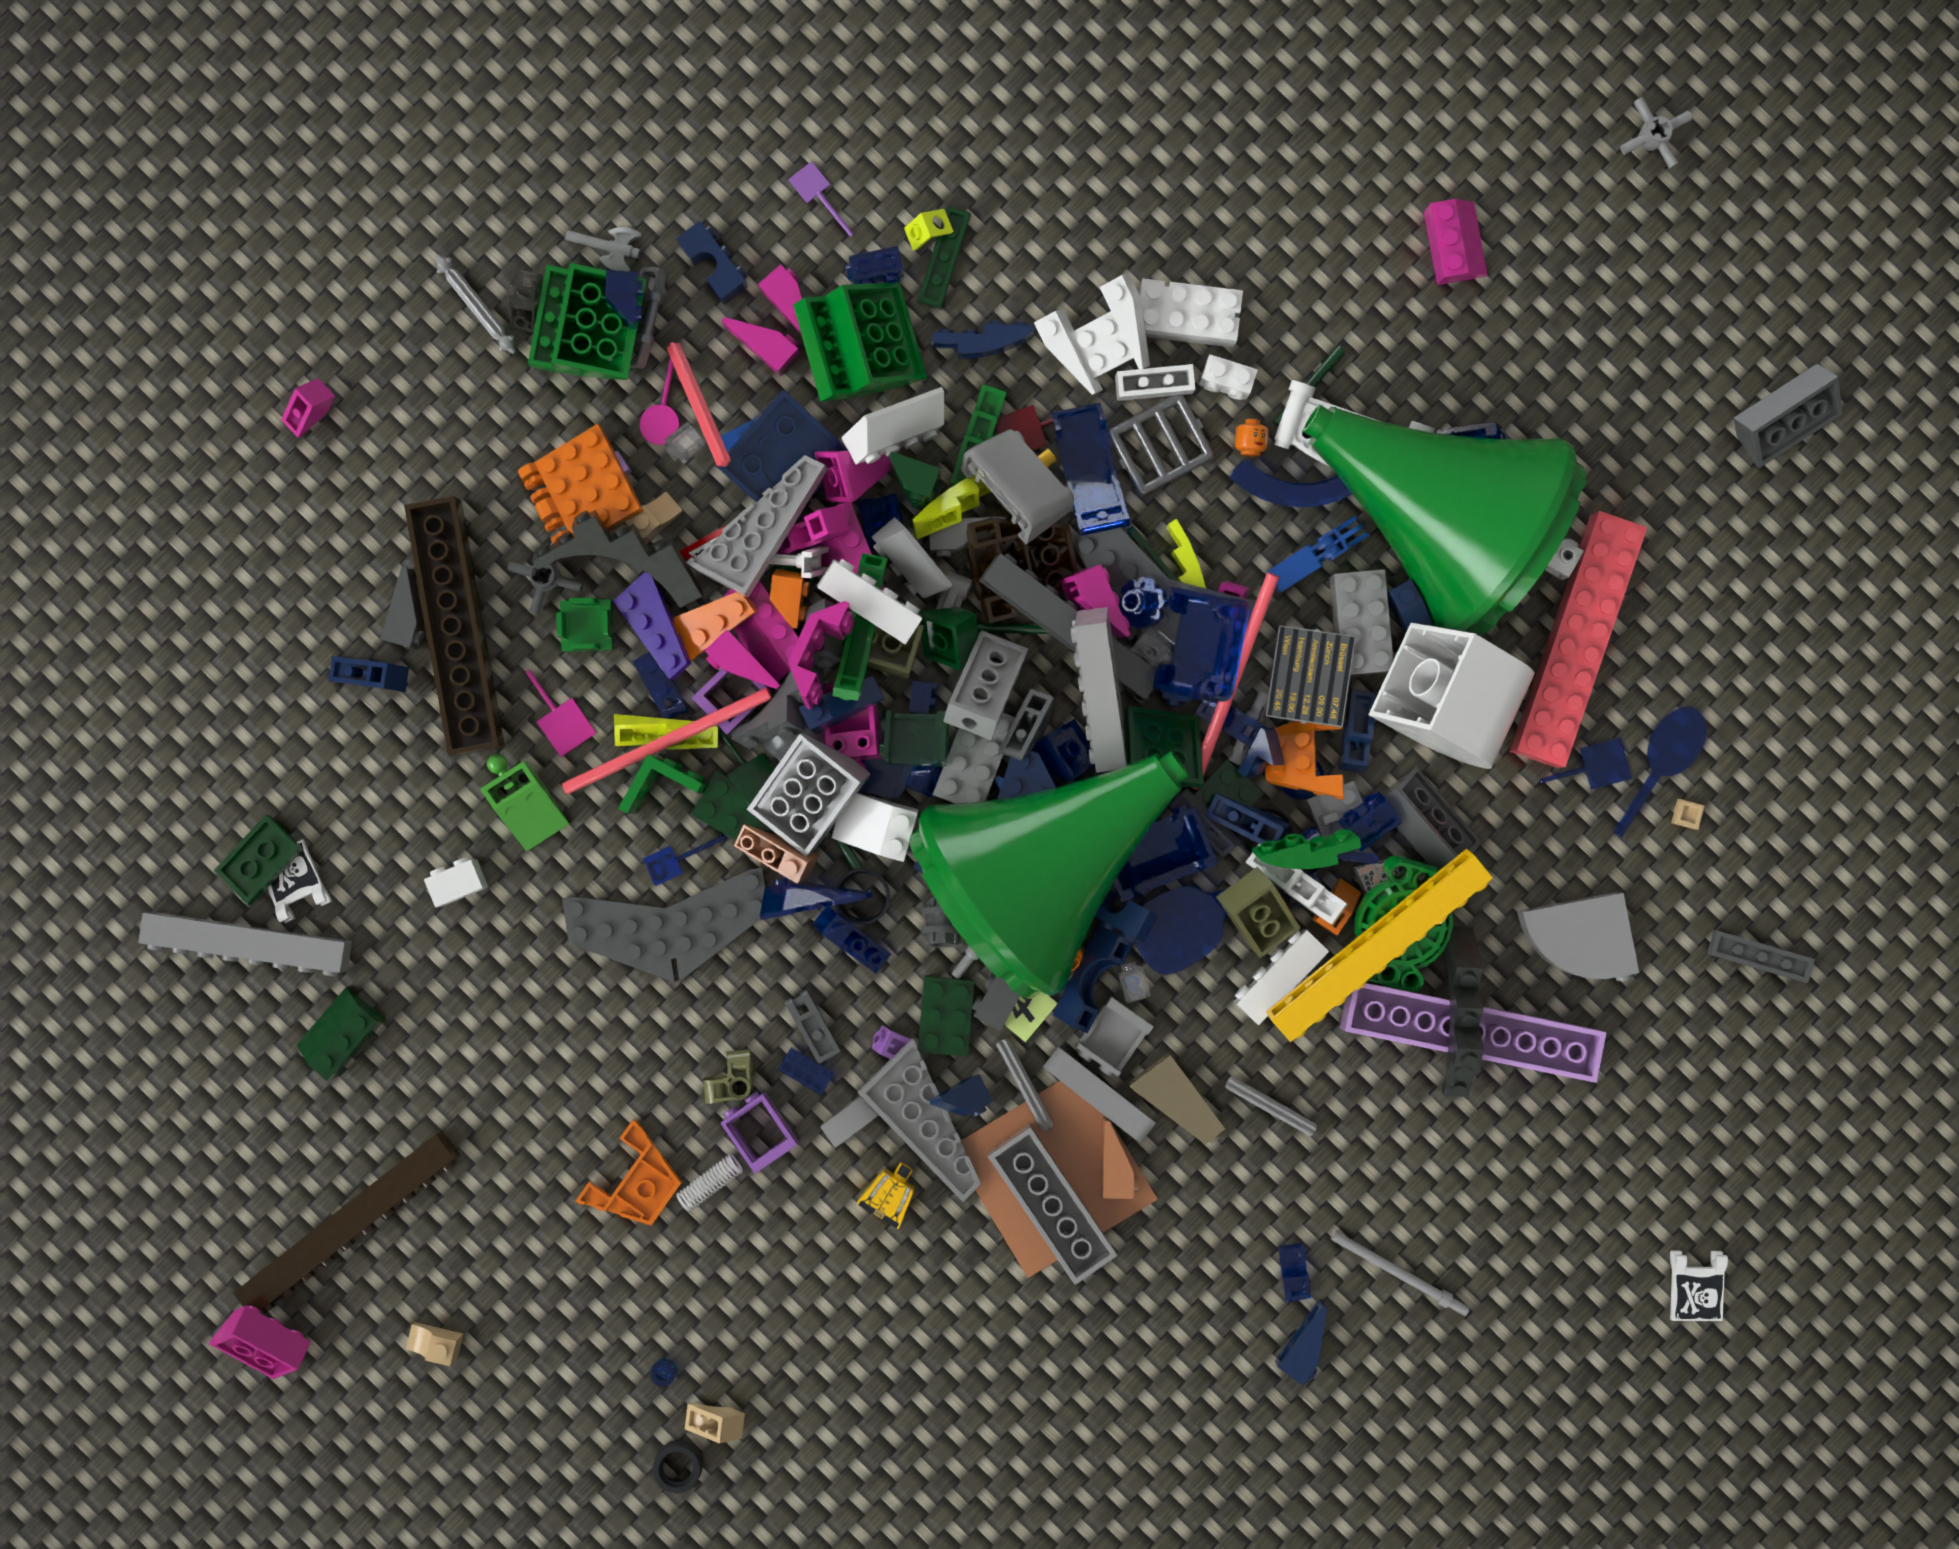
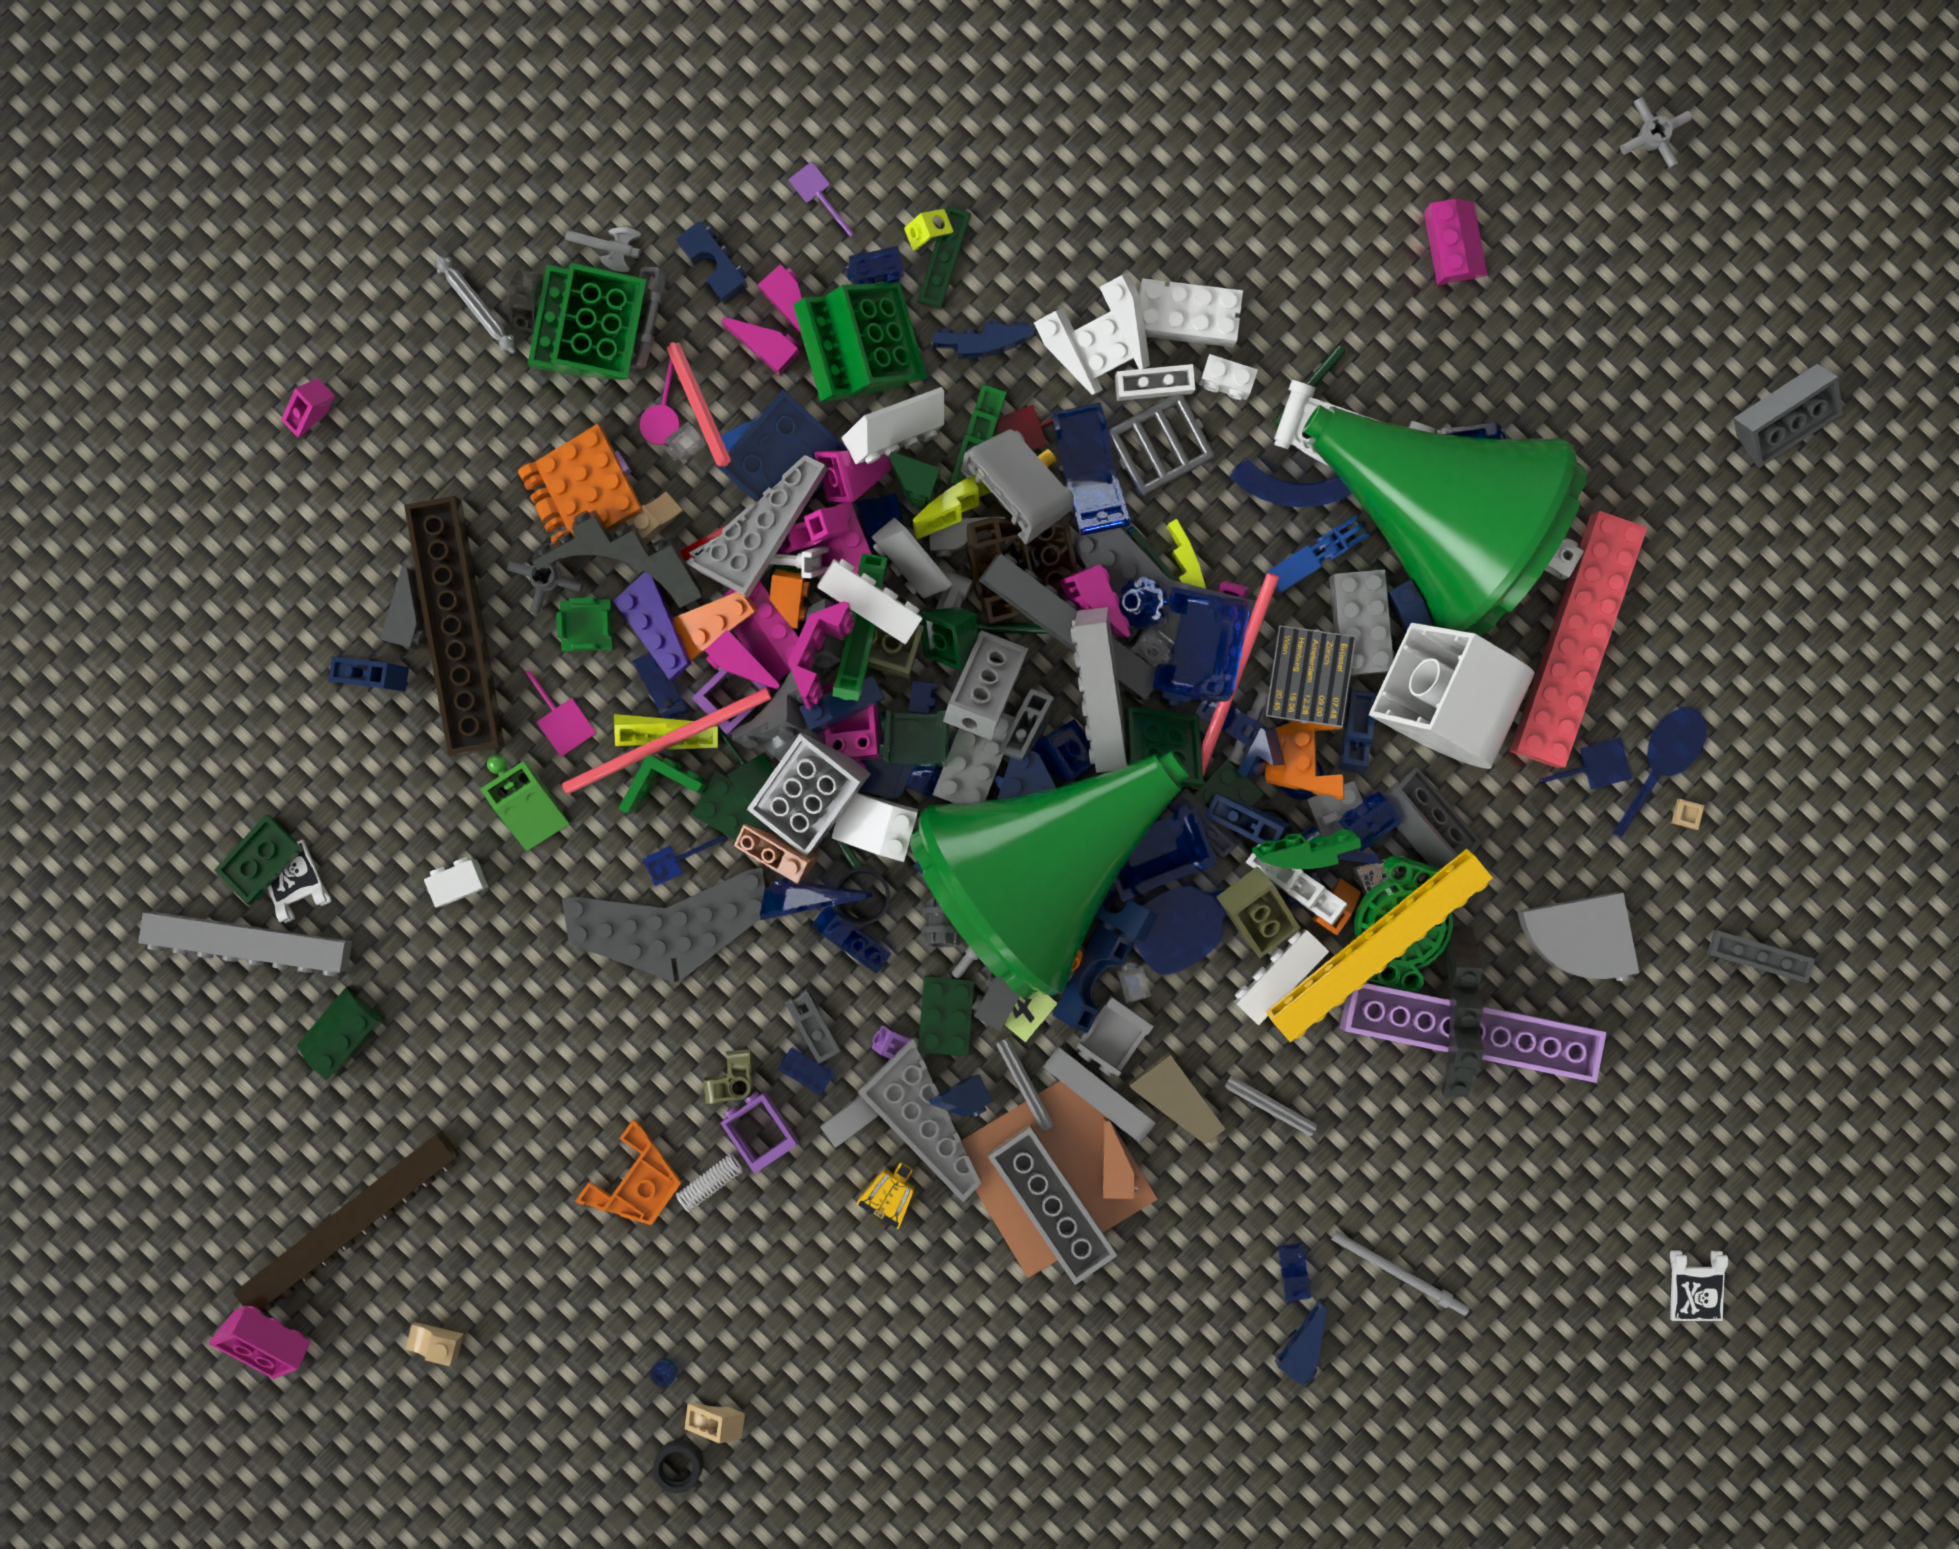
(622, 294): clear blue slope -> none
(1251, 438): orange head -> none

